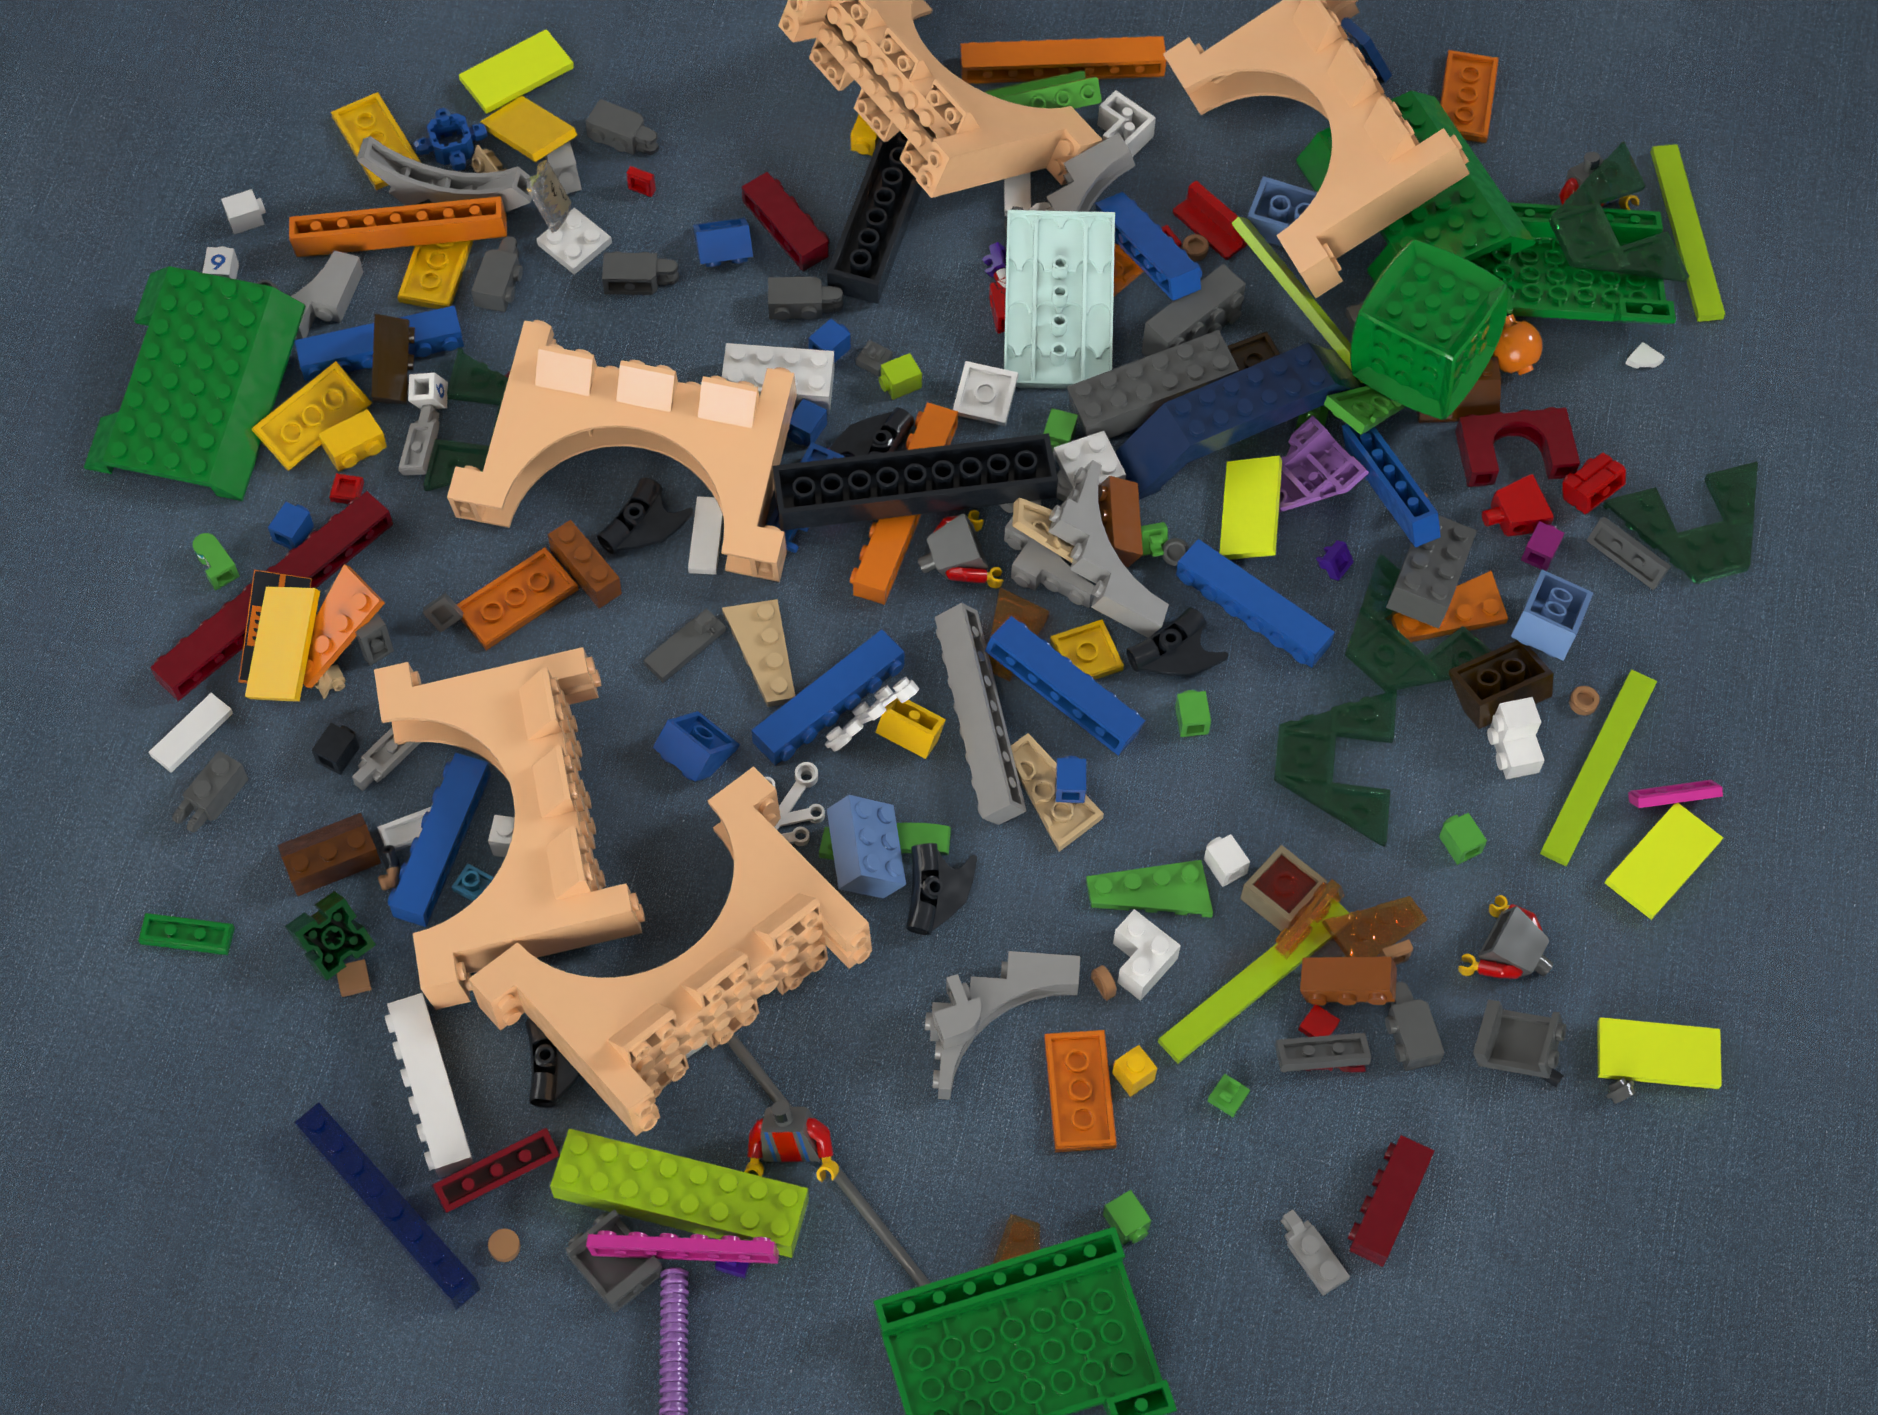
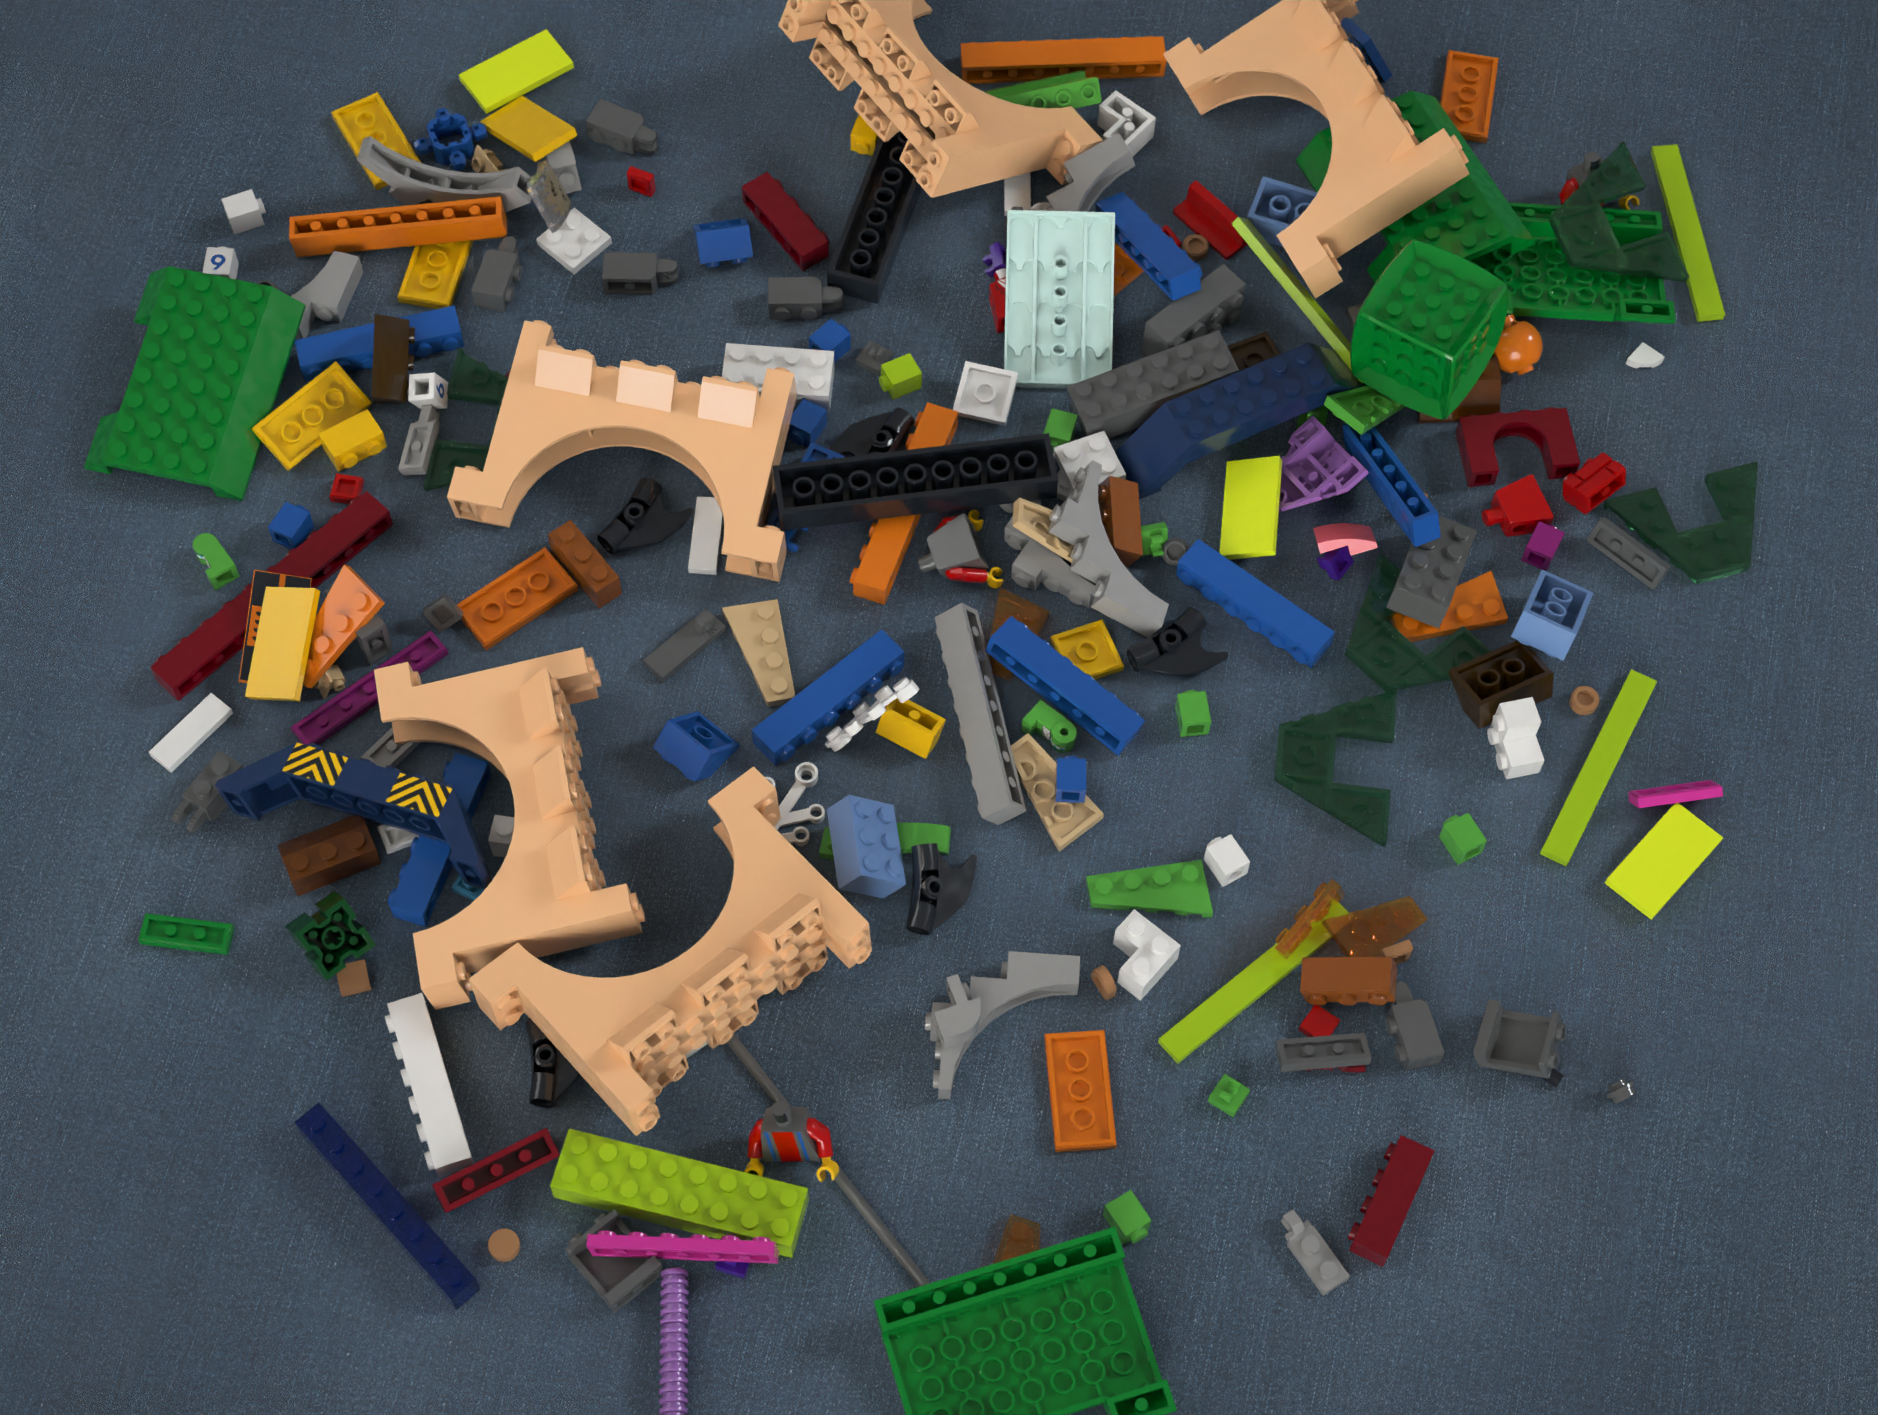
(336, 748): black brick -> none
(359, 790): none -> dark blue slope
(363, 693): none -> magenta tile
(392, 868): arm -> none
(1051, 726): none -> bright green leg
(1134, 1070): yellow brick -> none
(1281, 888): piece -> none
(1355, 536): none -> coral slope
(1512, 946): dark grey torso -> none
(1659, 1053): neon yellow tile -> none

